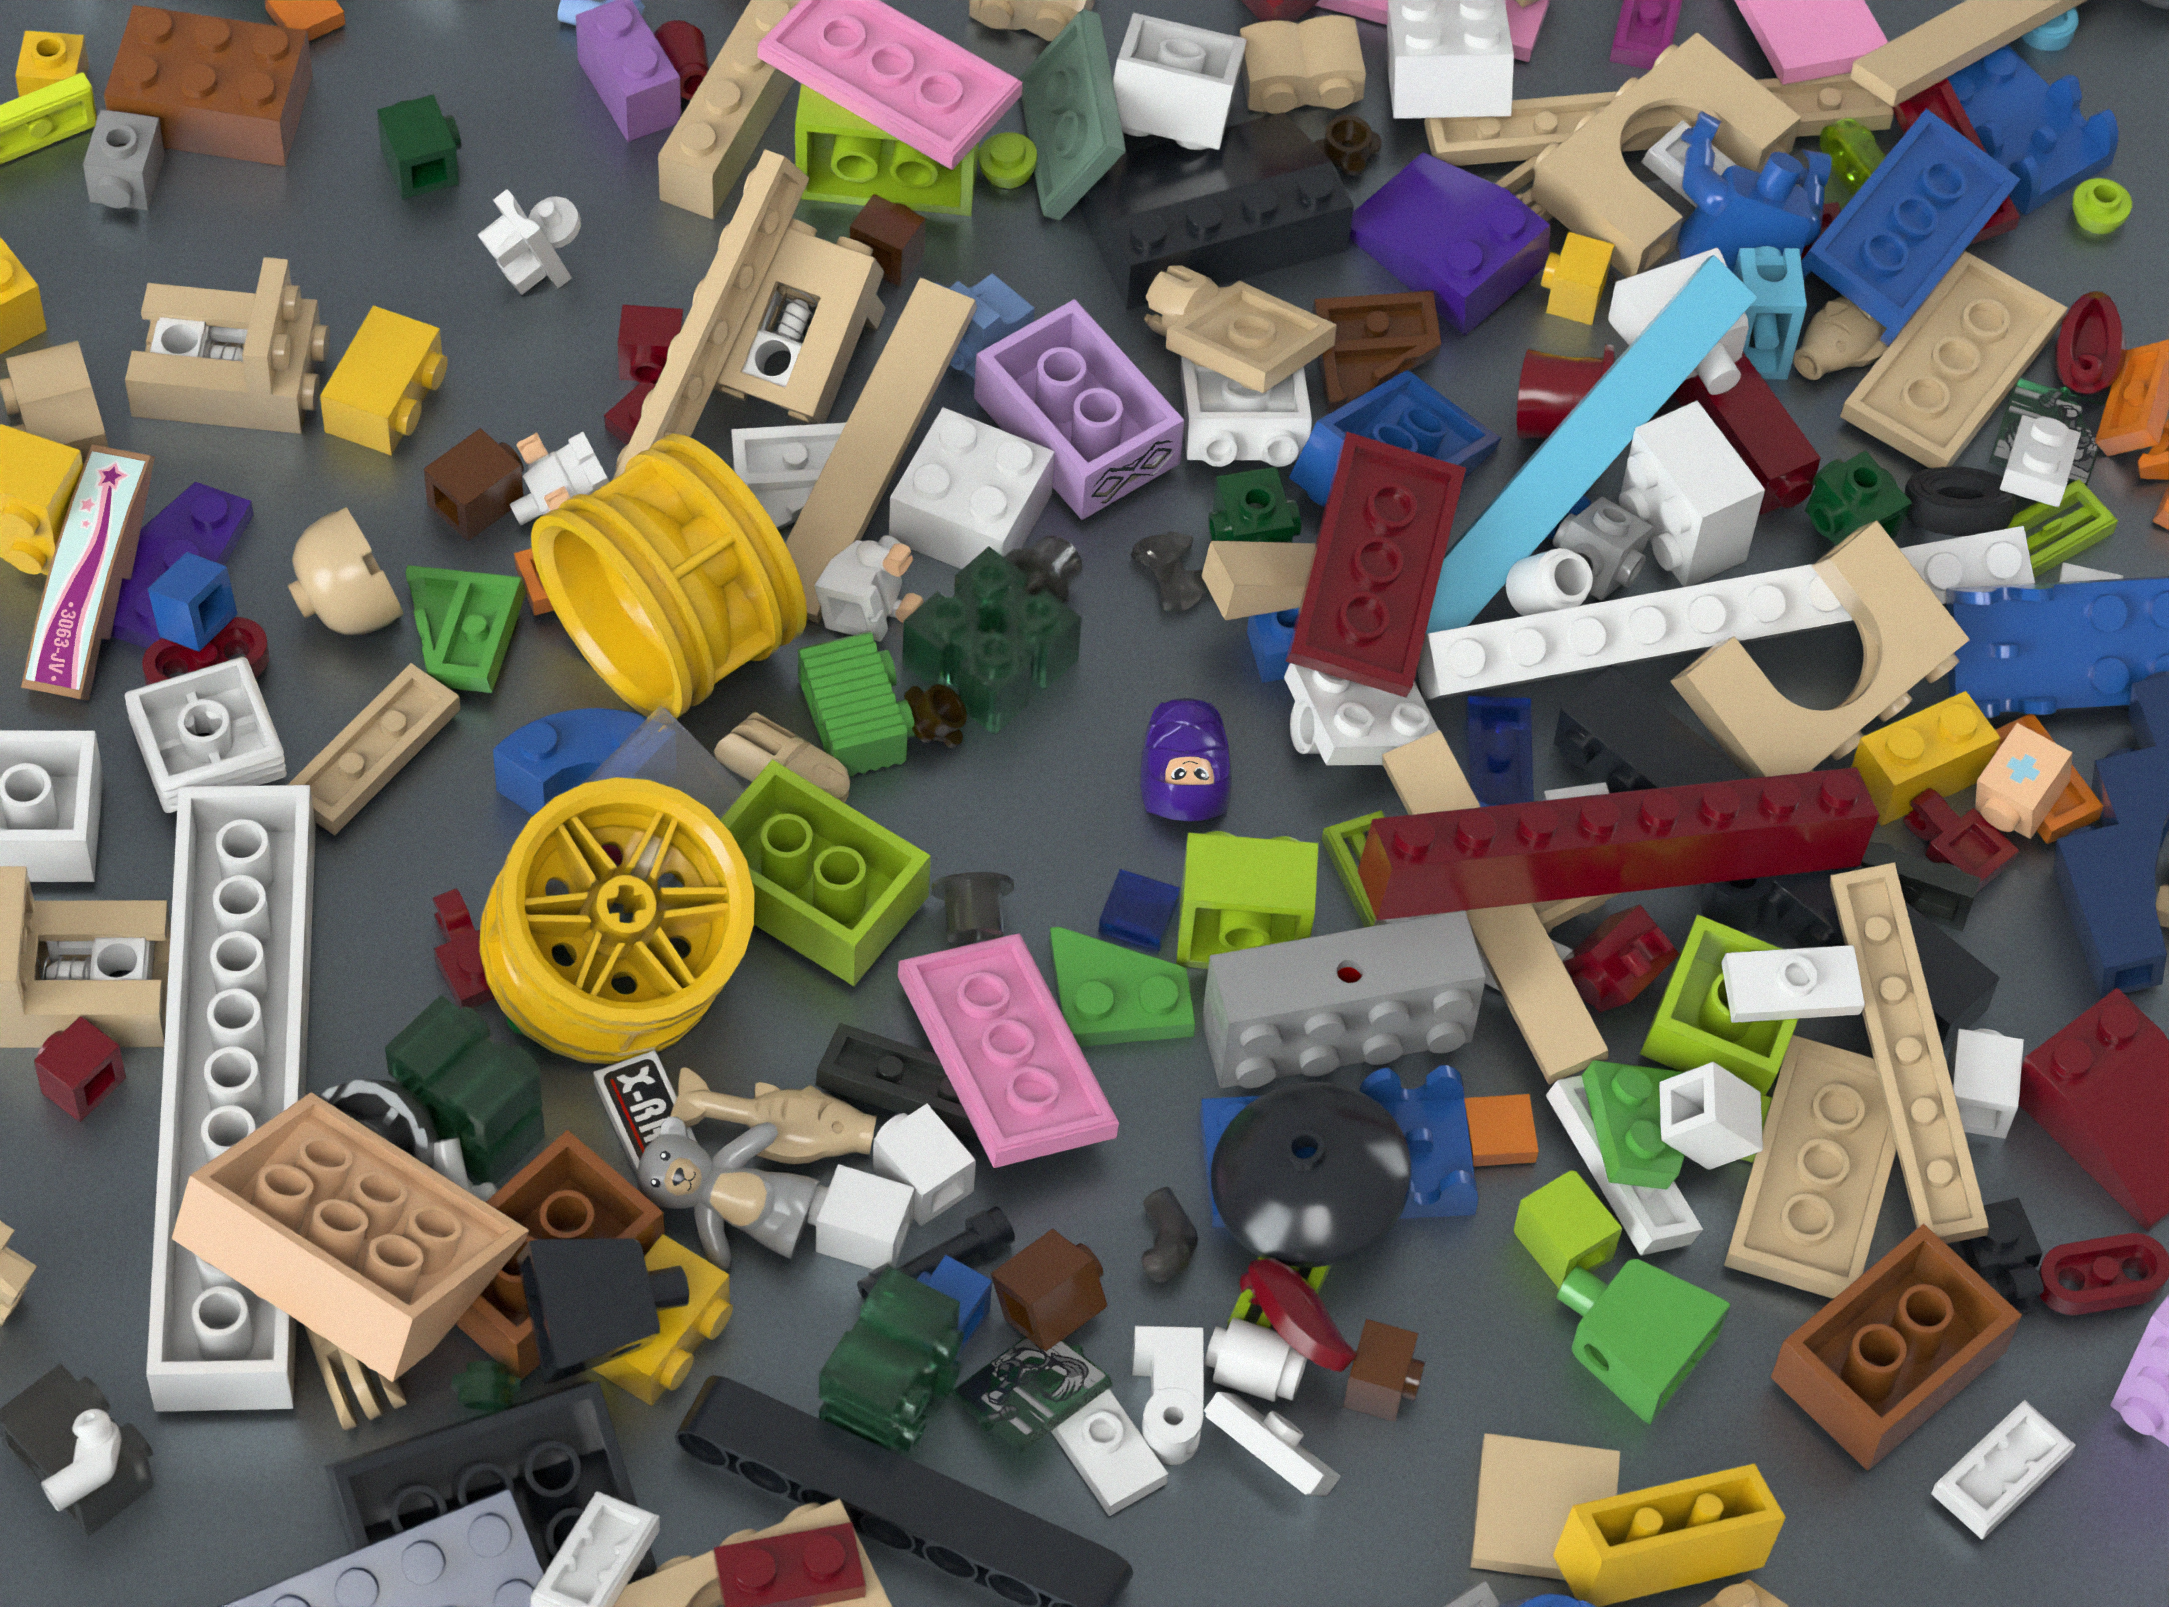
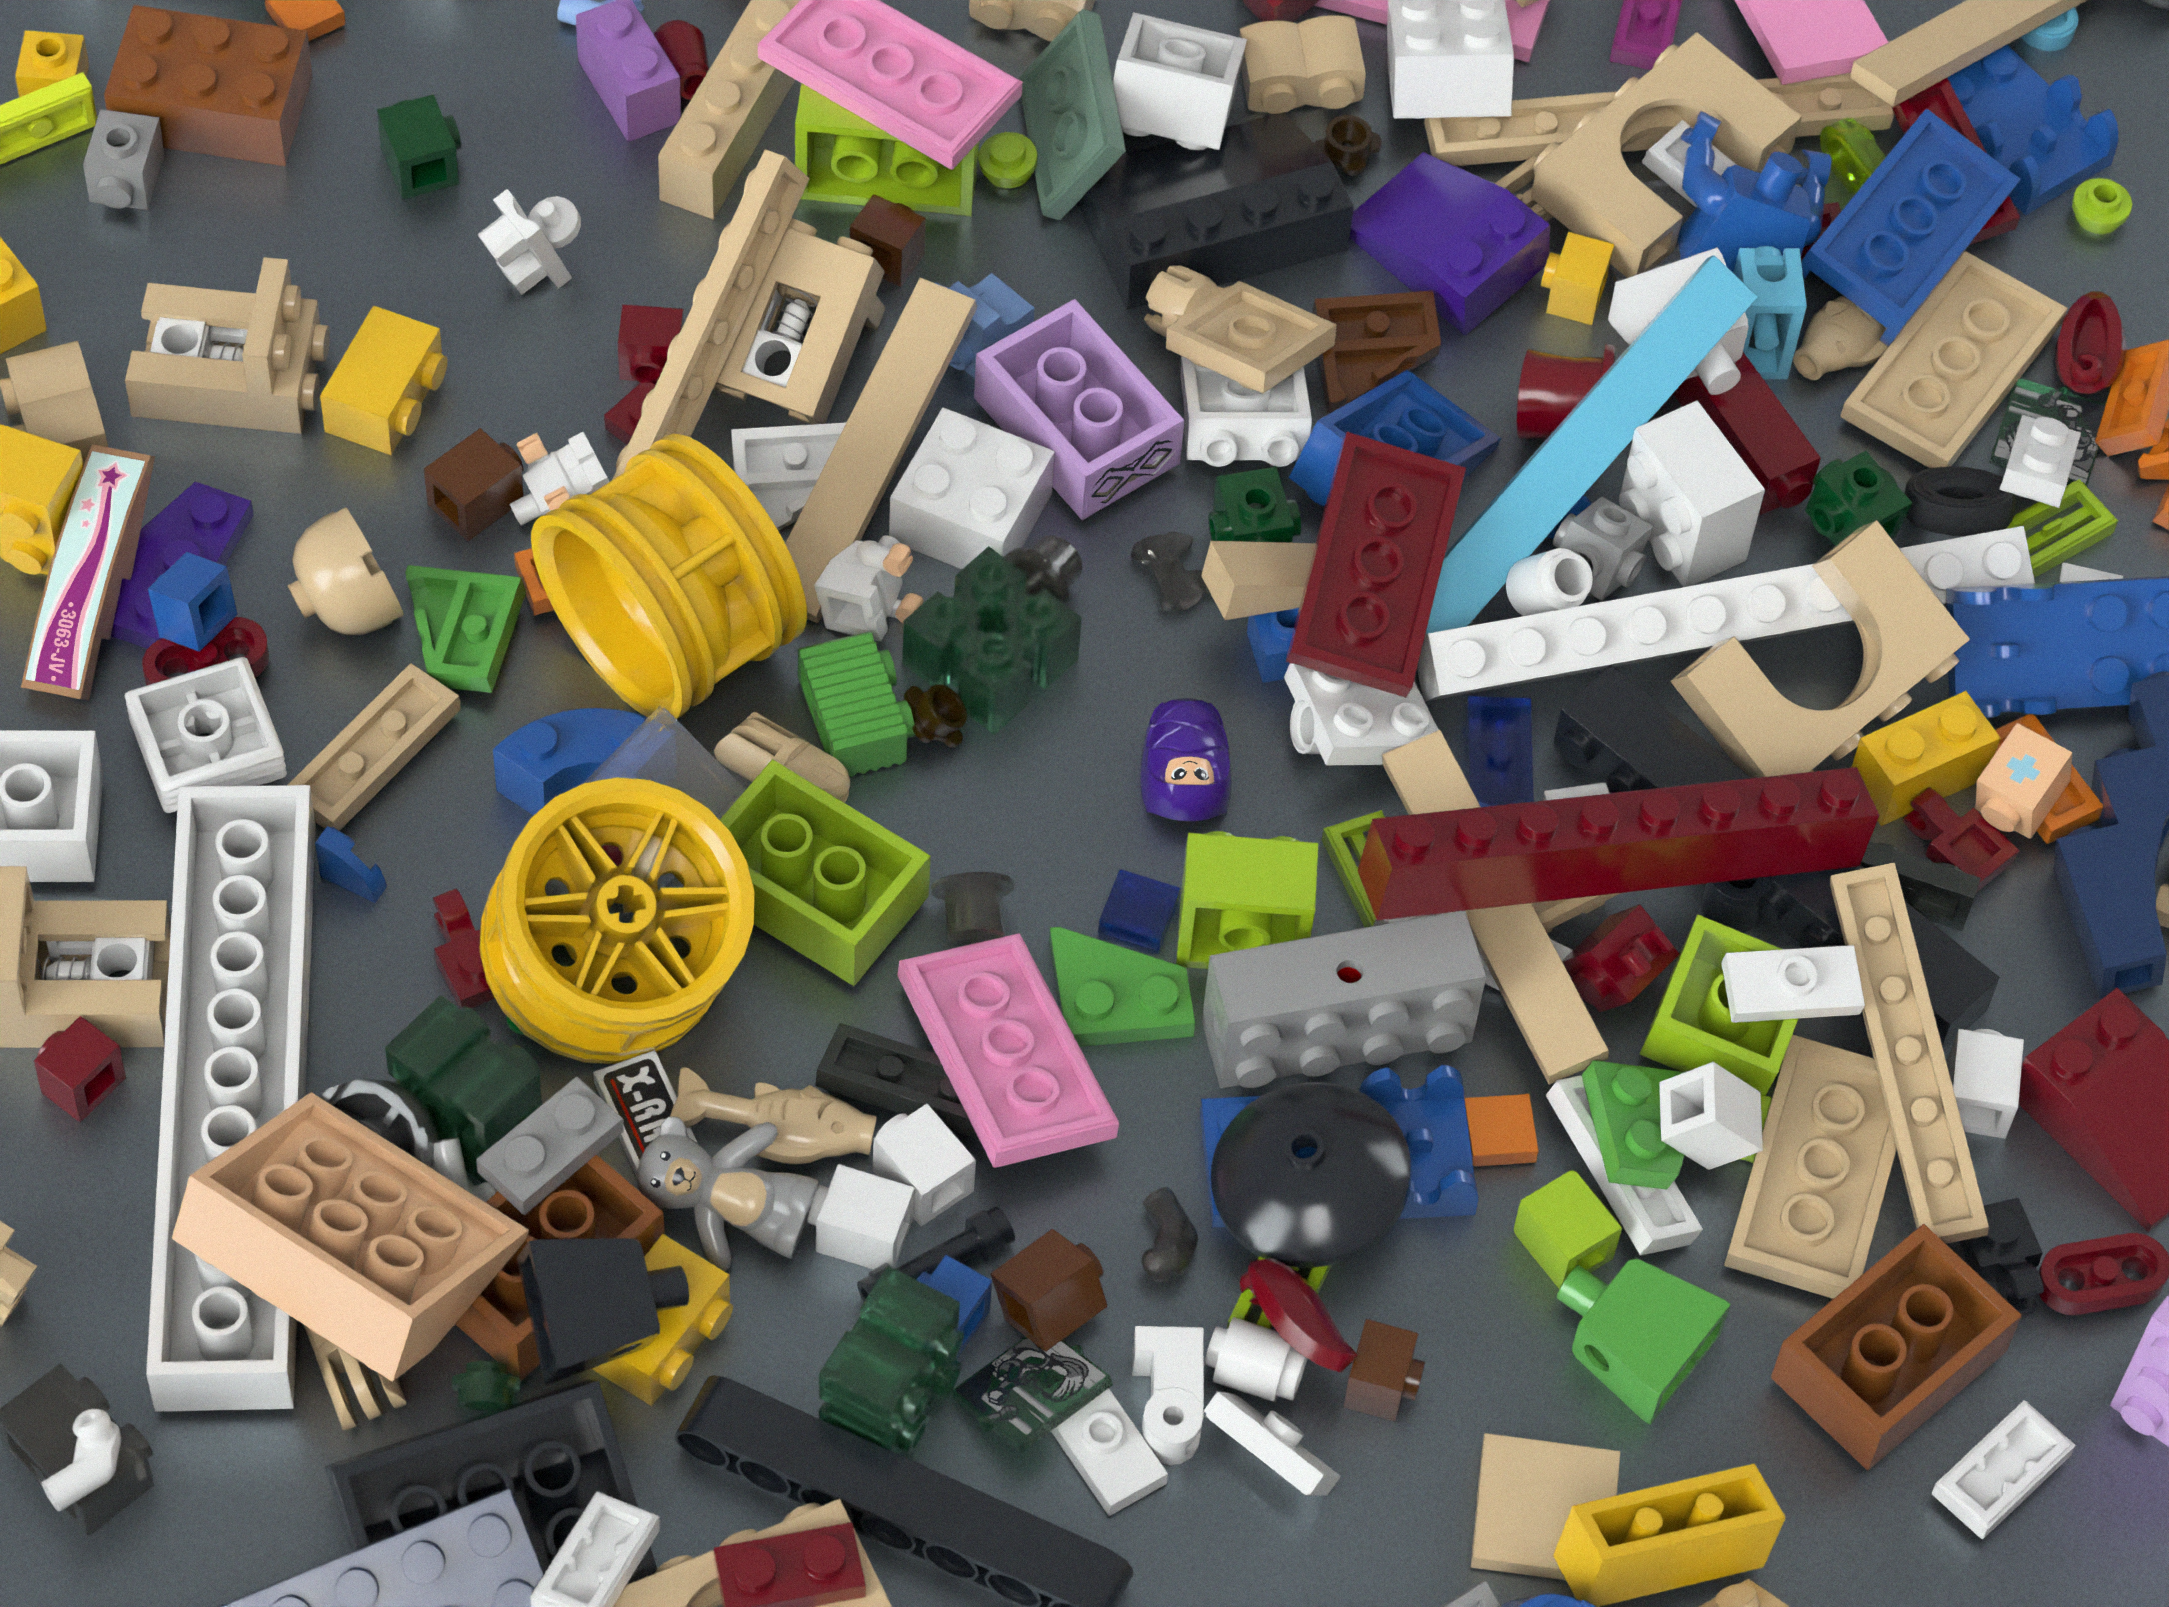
(345, 868): none -> blue tile
(550, 1145): none -> light grey plate

